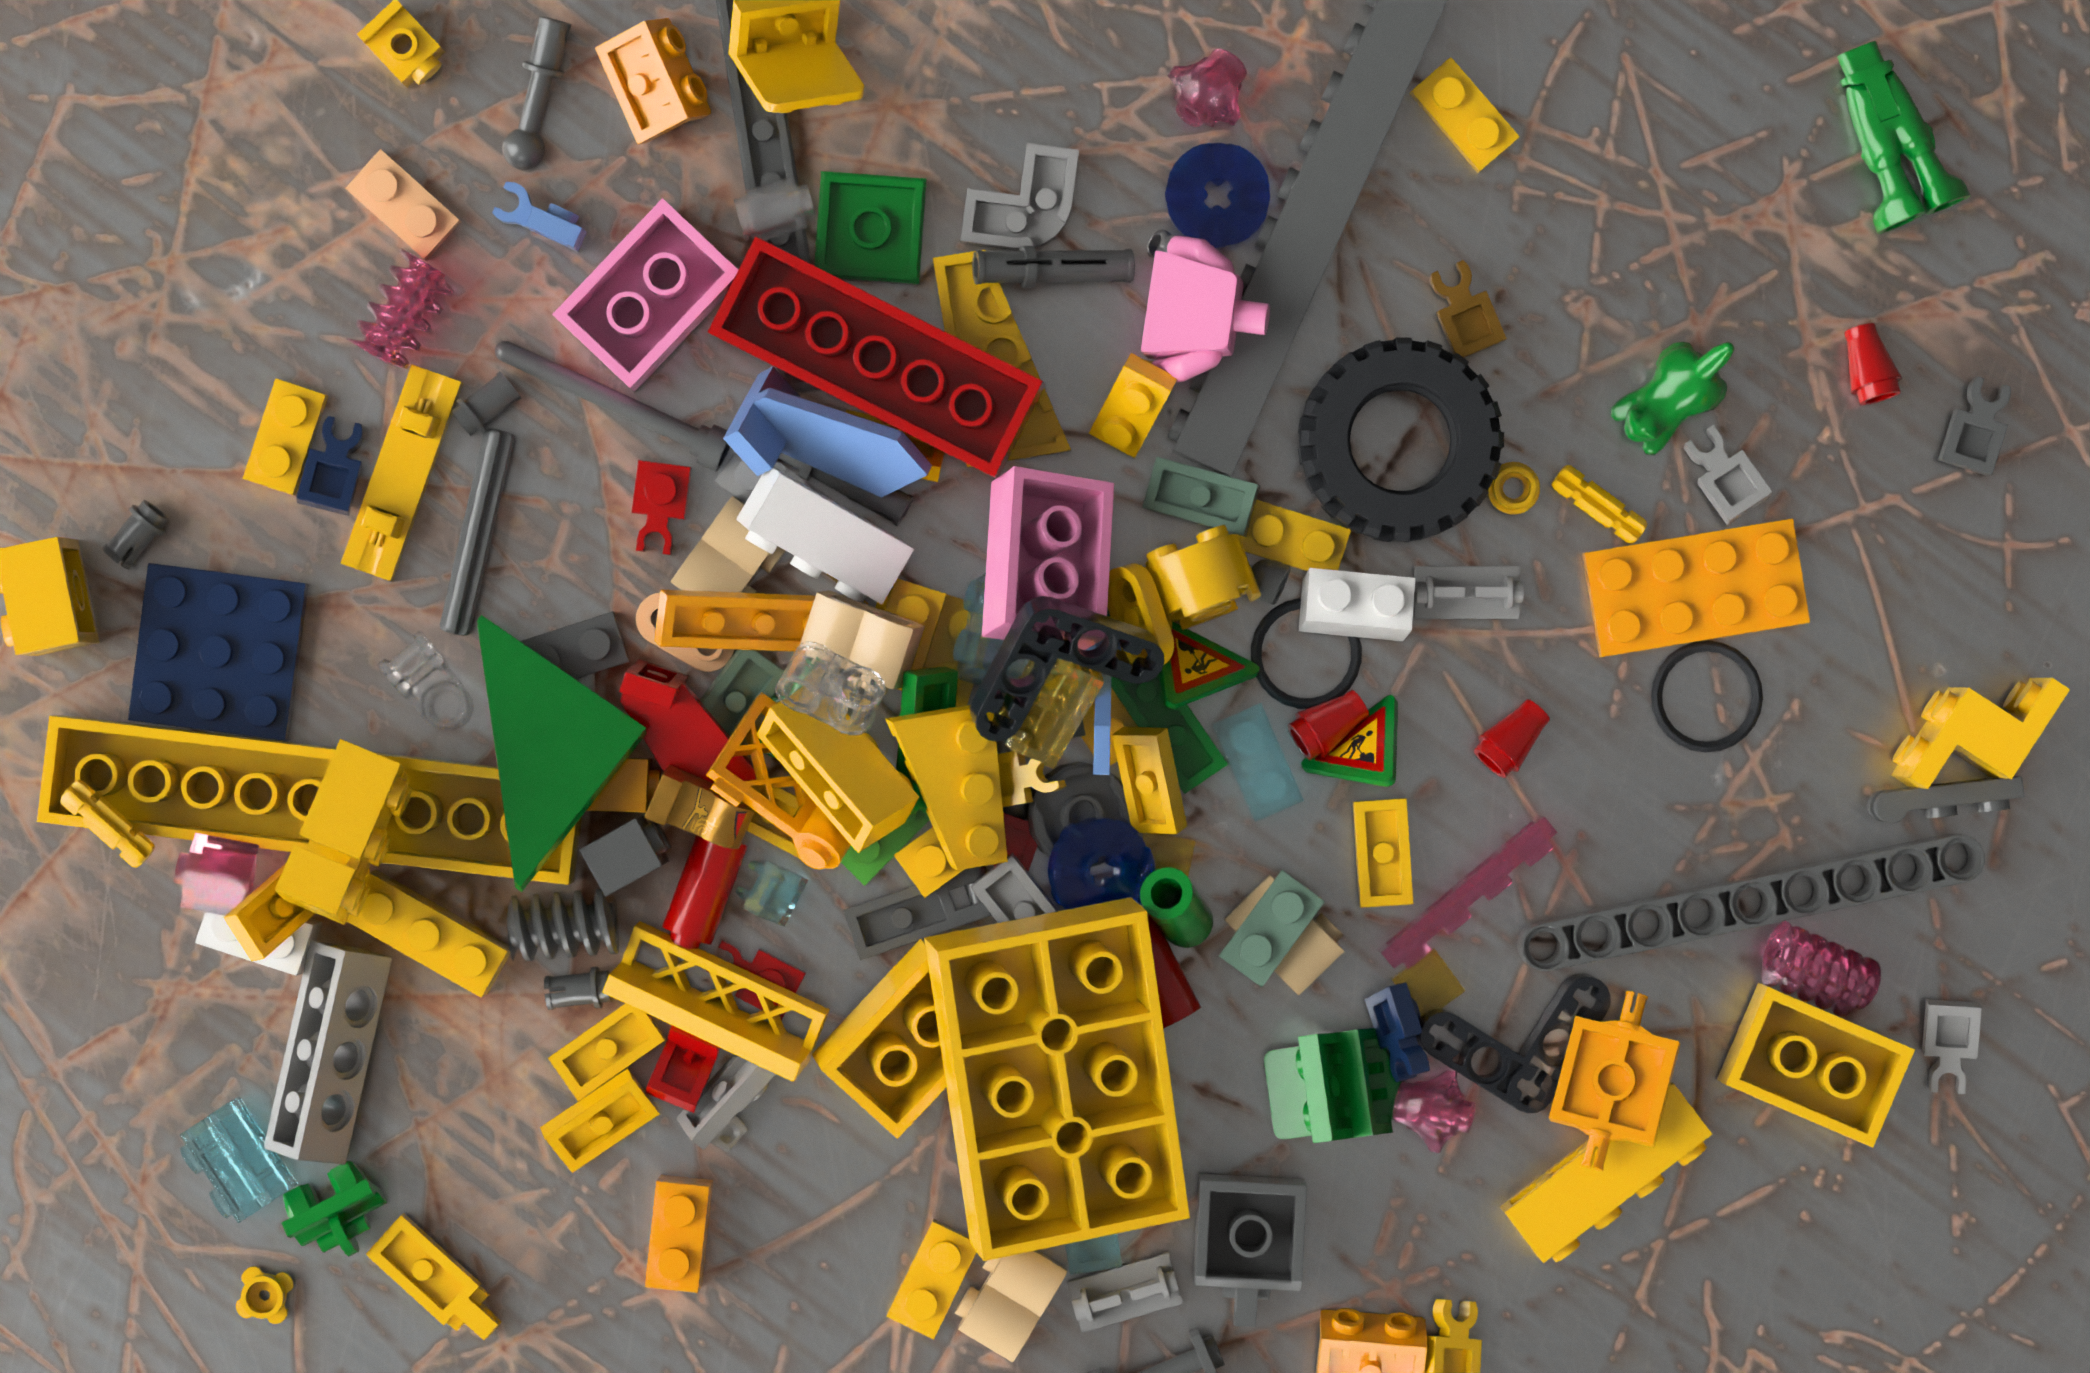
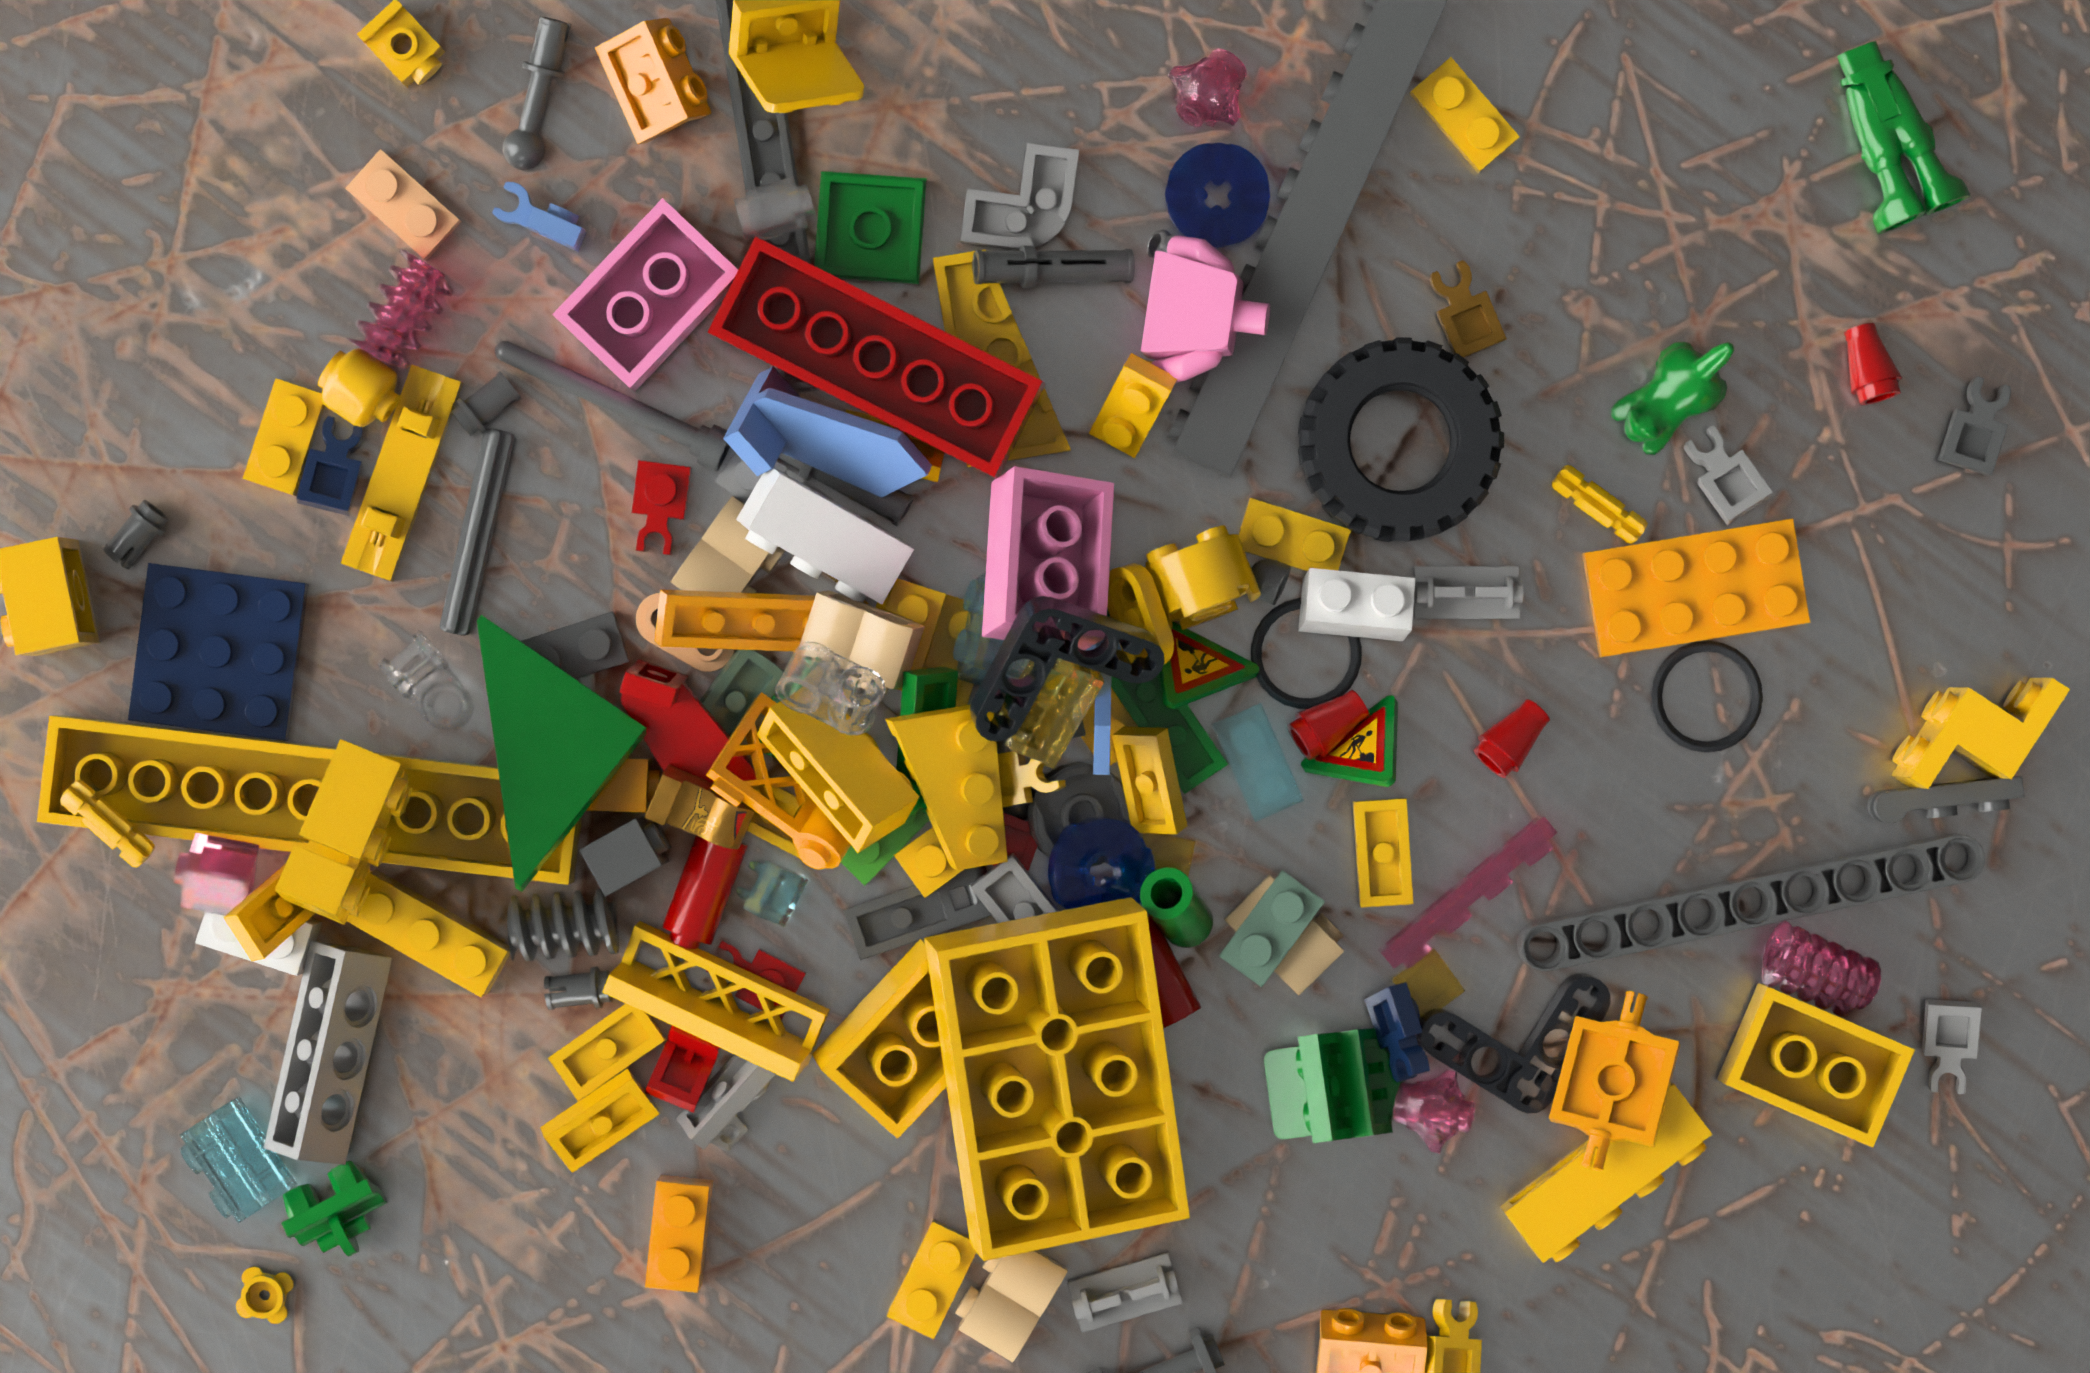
(359, 387): none -> yellow head
(433, 1277): yellow hinge -> none
(1094, 1254): clear light blue tile -> none
(1201, 496): sand green plate -> none
(1249, 1238): dark grey hinge -> none
(1530, 488): yellow plate -> none

